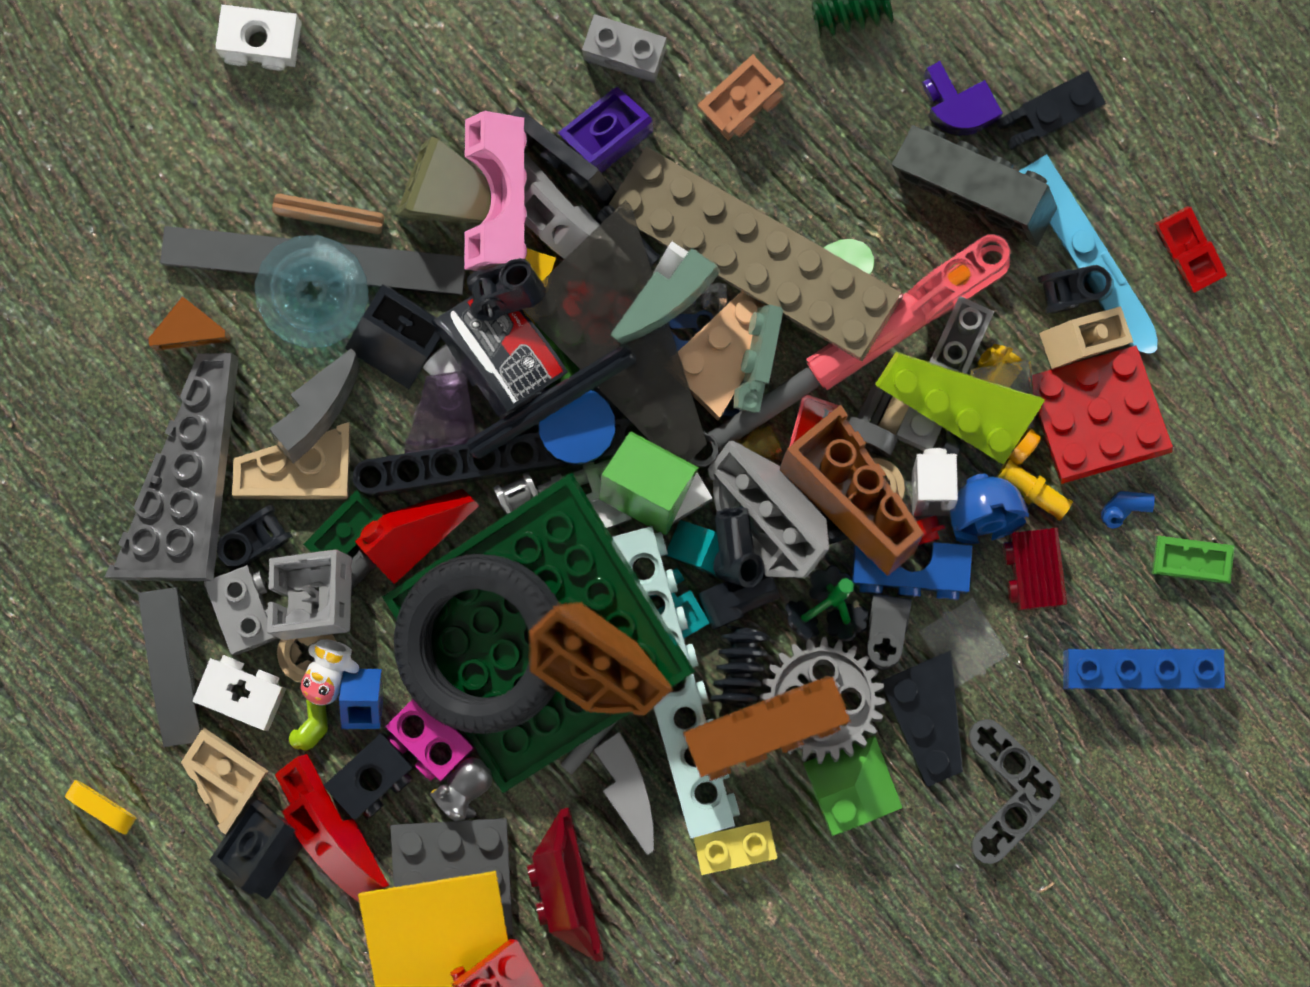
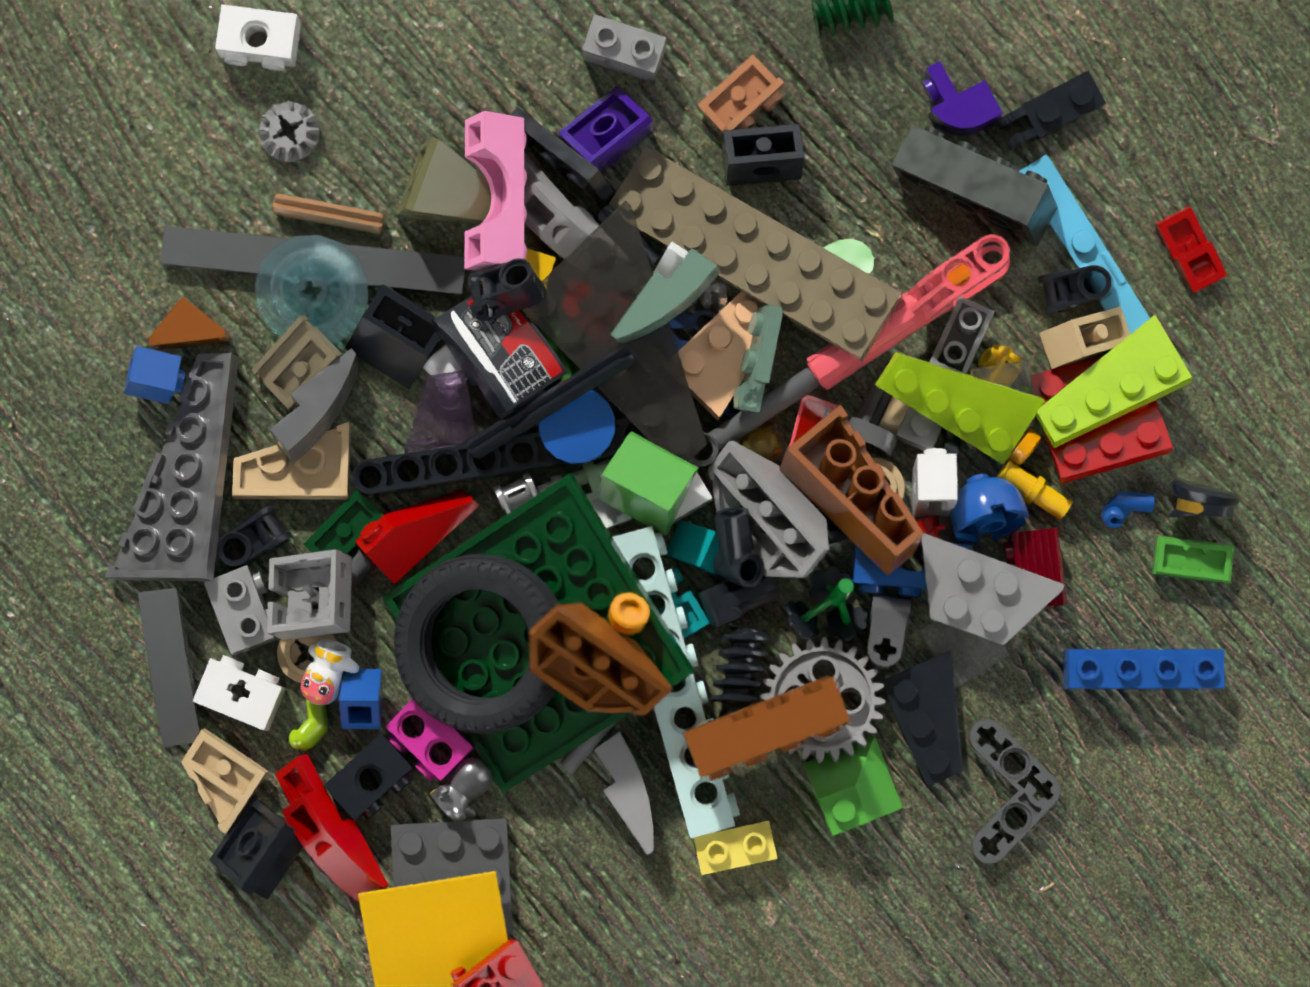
(100, 807): yellow beam -> none
(154, 375): none -> blue brick
(283, 148): none -> light grey gear
(295, 360): none -> dark tan plate
(564, 888): dark red wedge -> none
(628, 613): none -> light orange tile
(762, 155): none -> black brick
(981, 591): none -> light grey wing
(1121, 381): none -> lime wing
(1202, 499): none -> black piece

